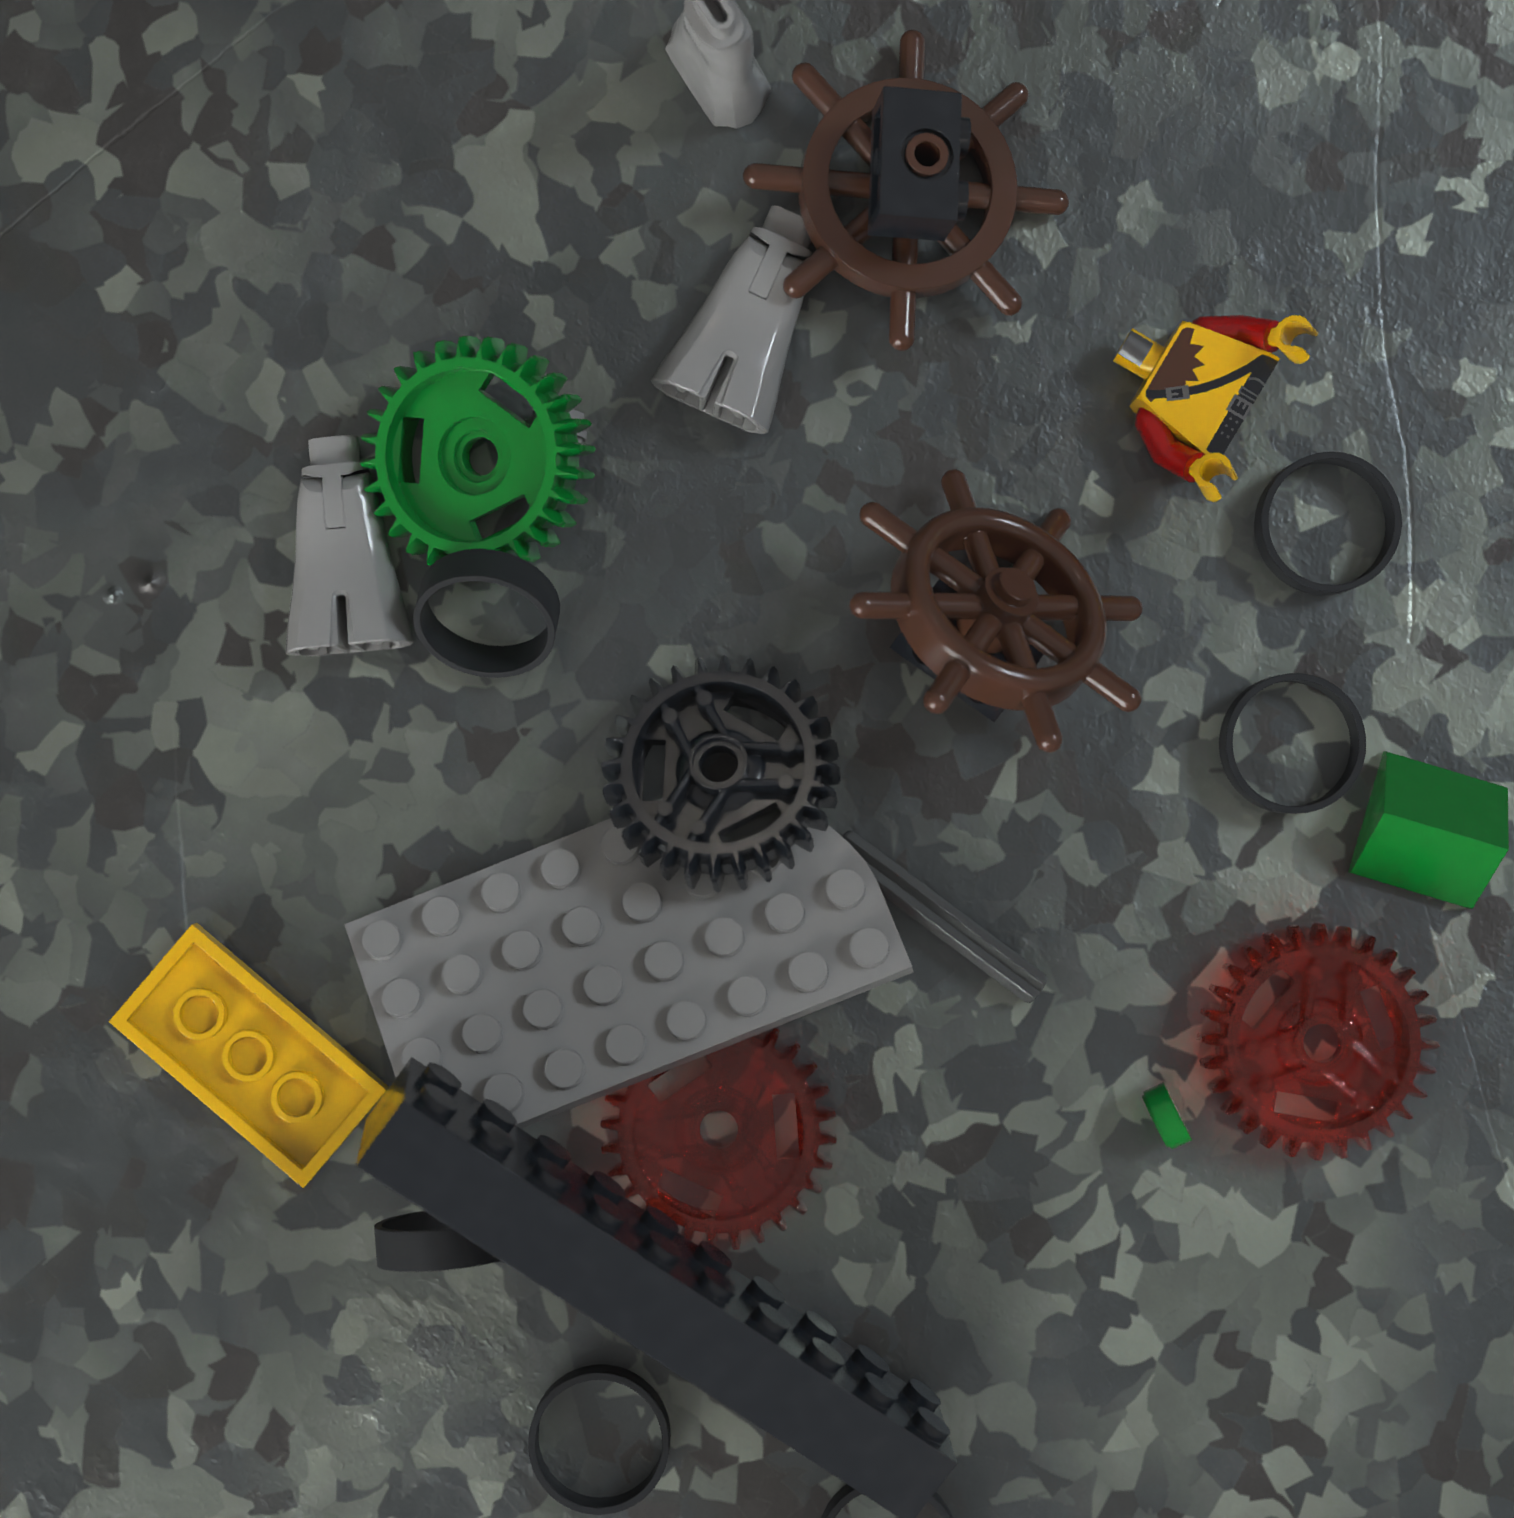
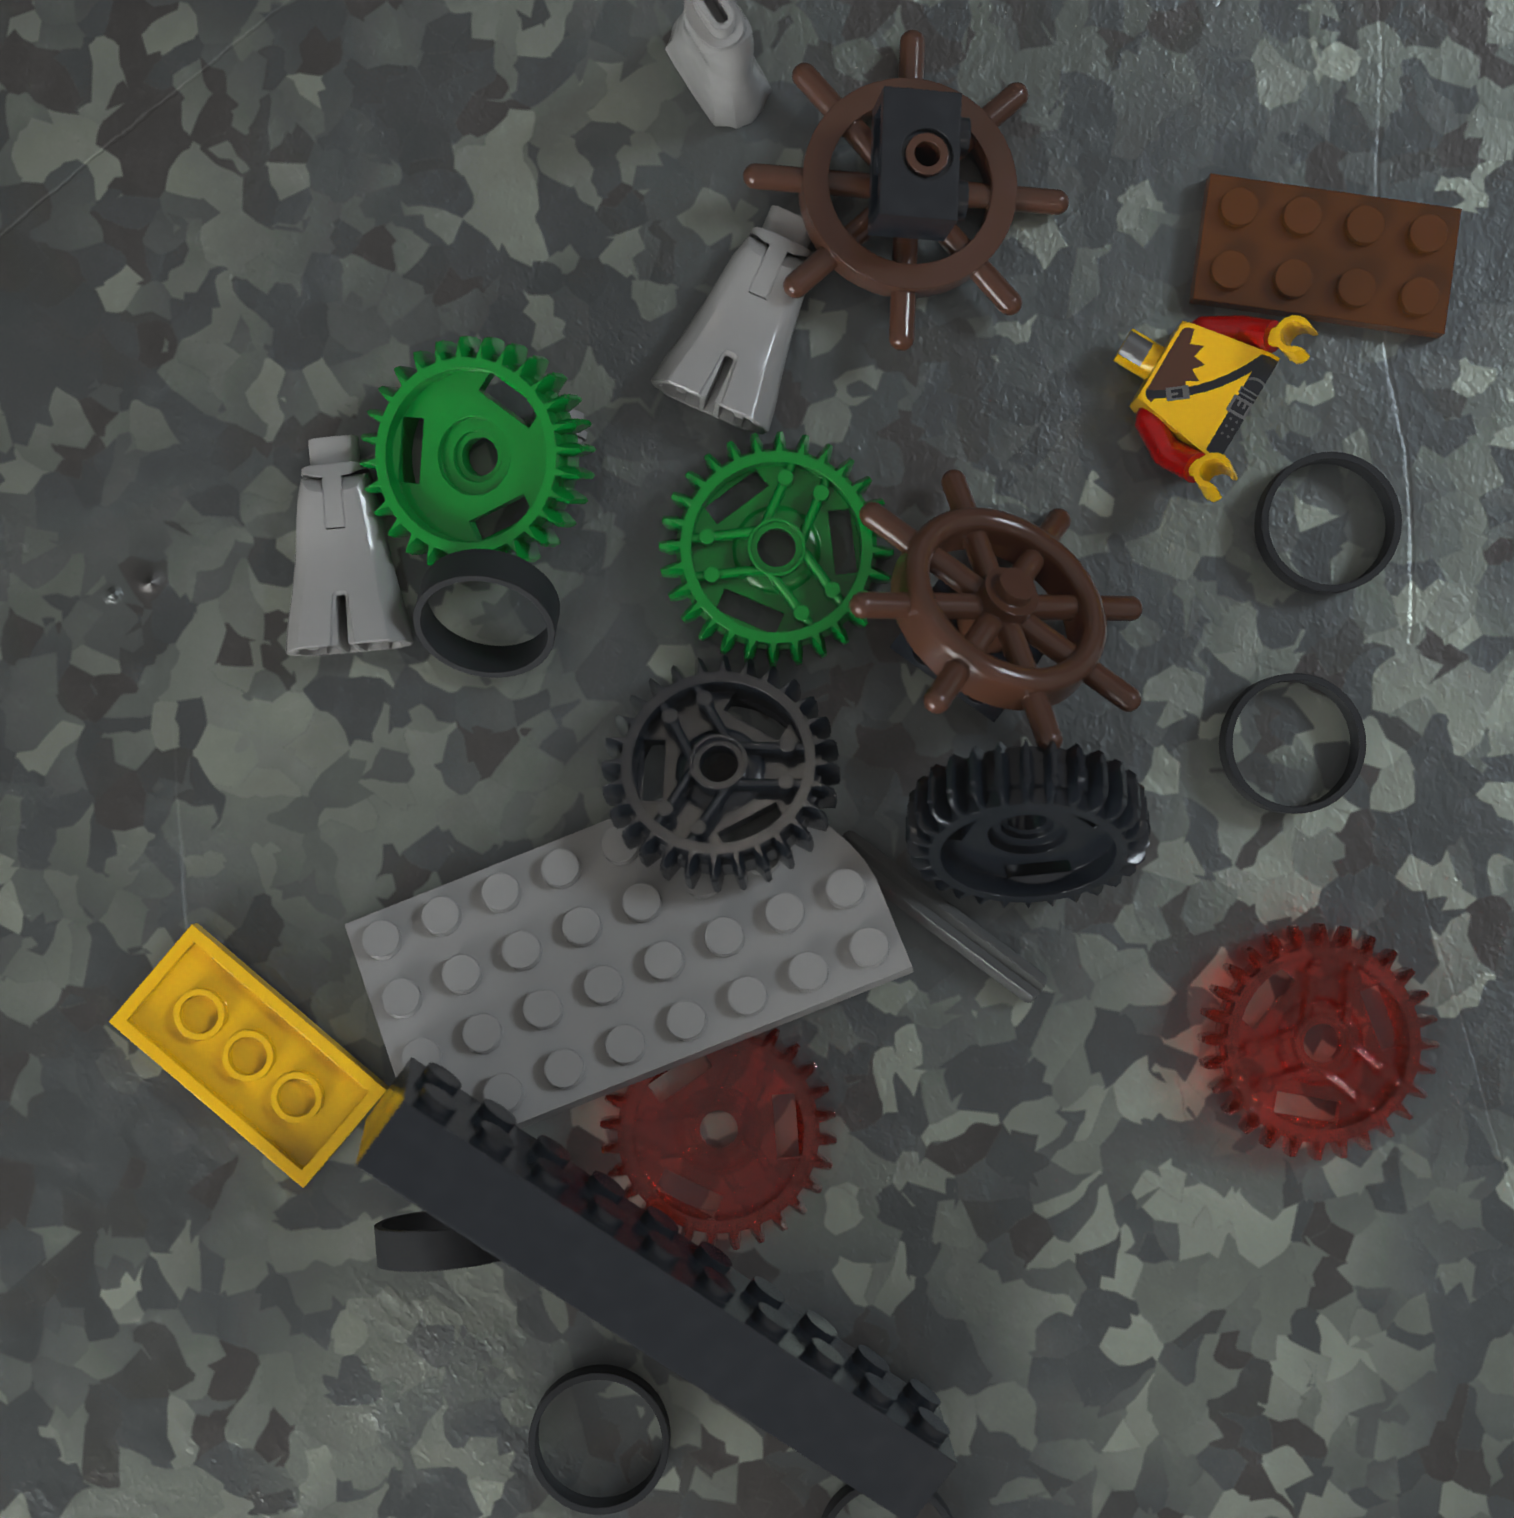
(727, 558): none -> green gear
(1027, 824): none -> black gear
(1166, 1116): green tile -> none
(1325, 255): none -> reddish brown plate
(1432, 831): green slope -> none

